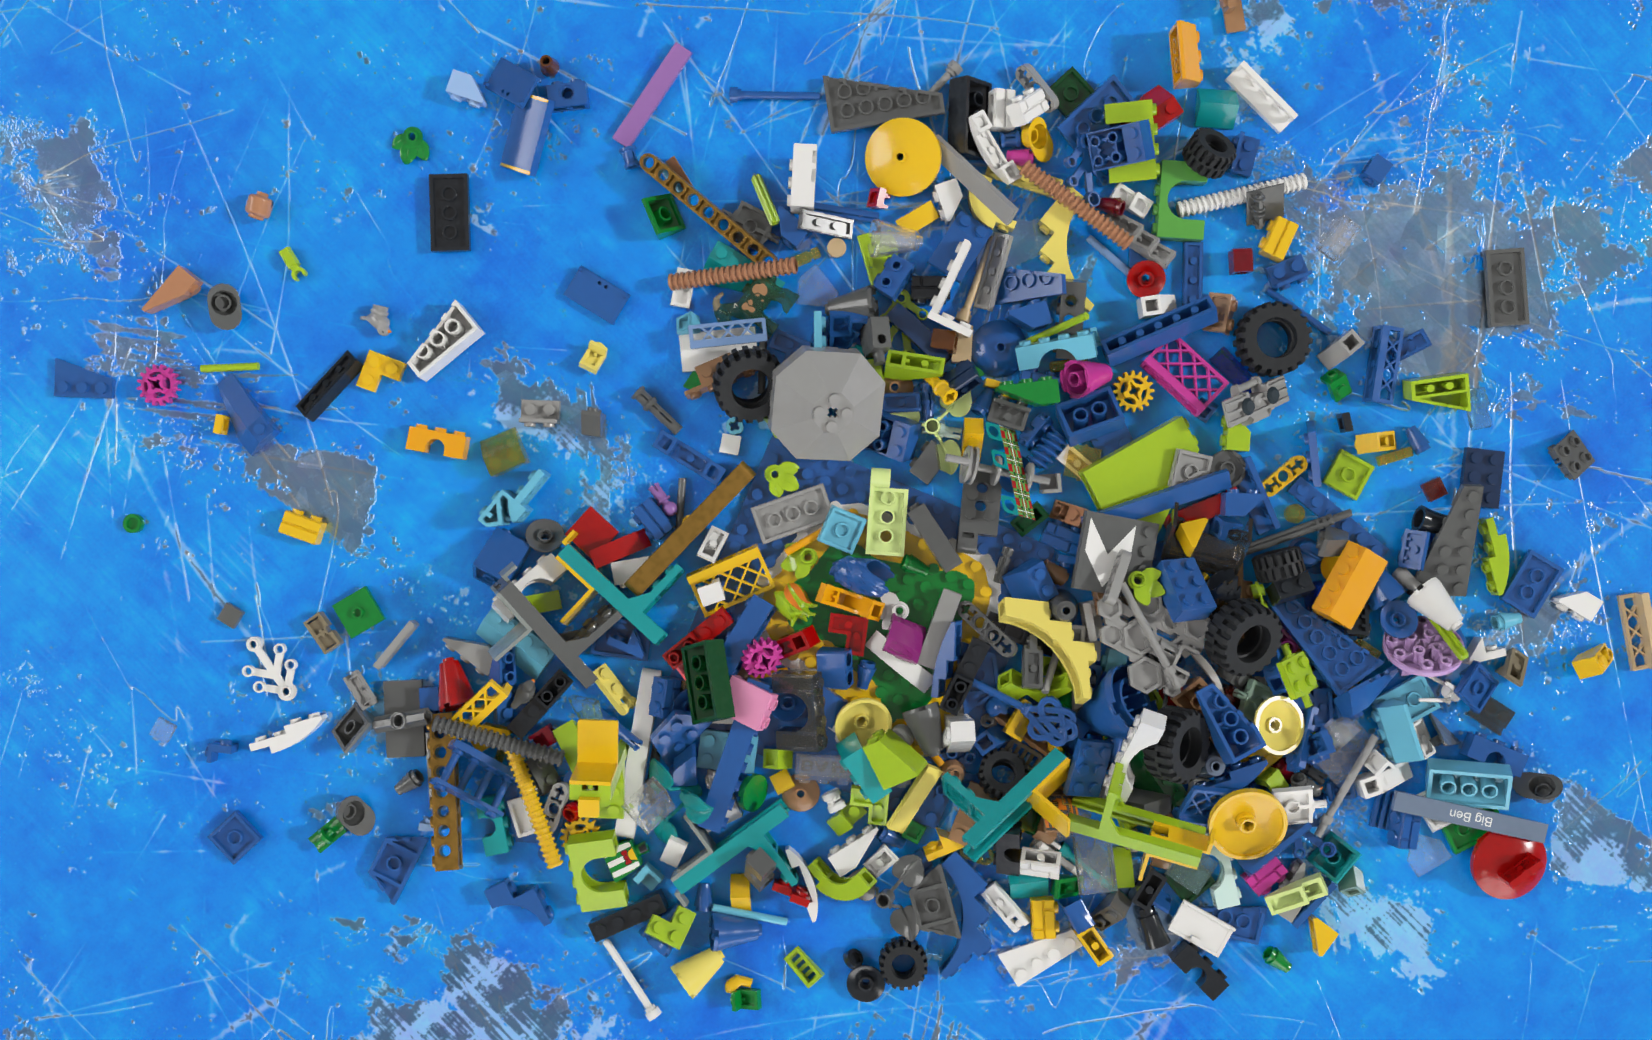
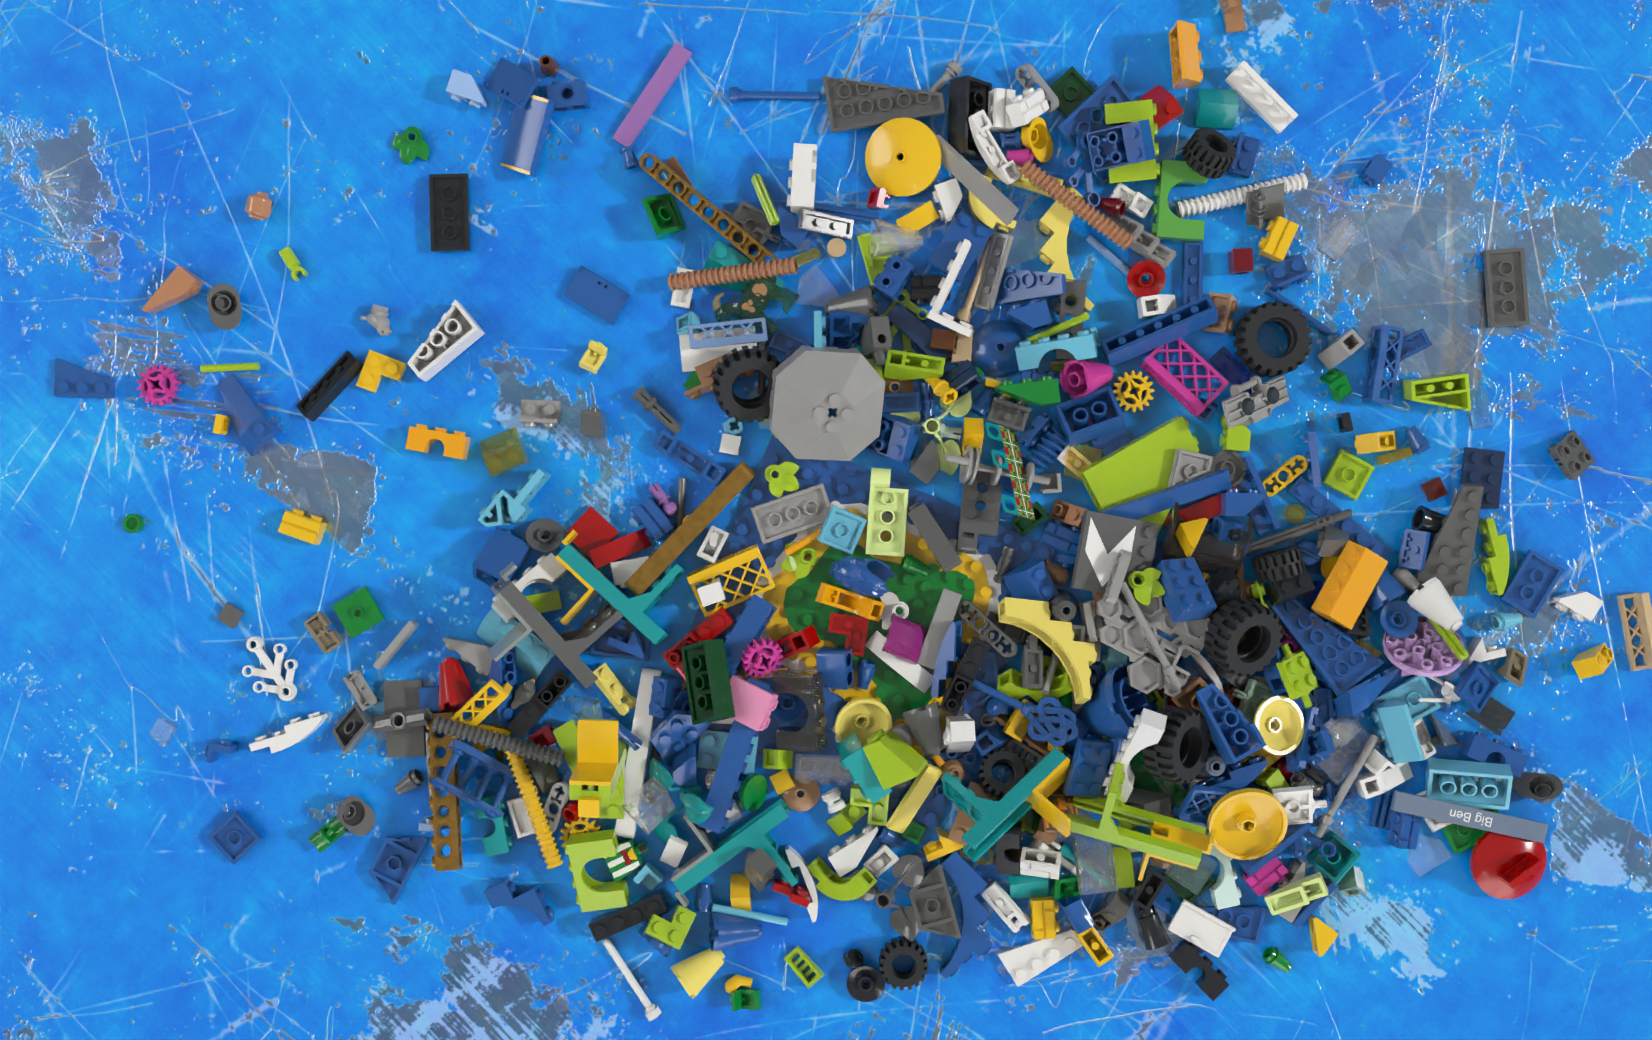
(794, 603): lime hair -> none

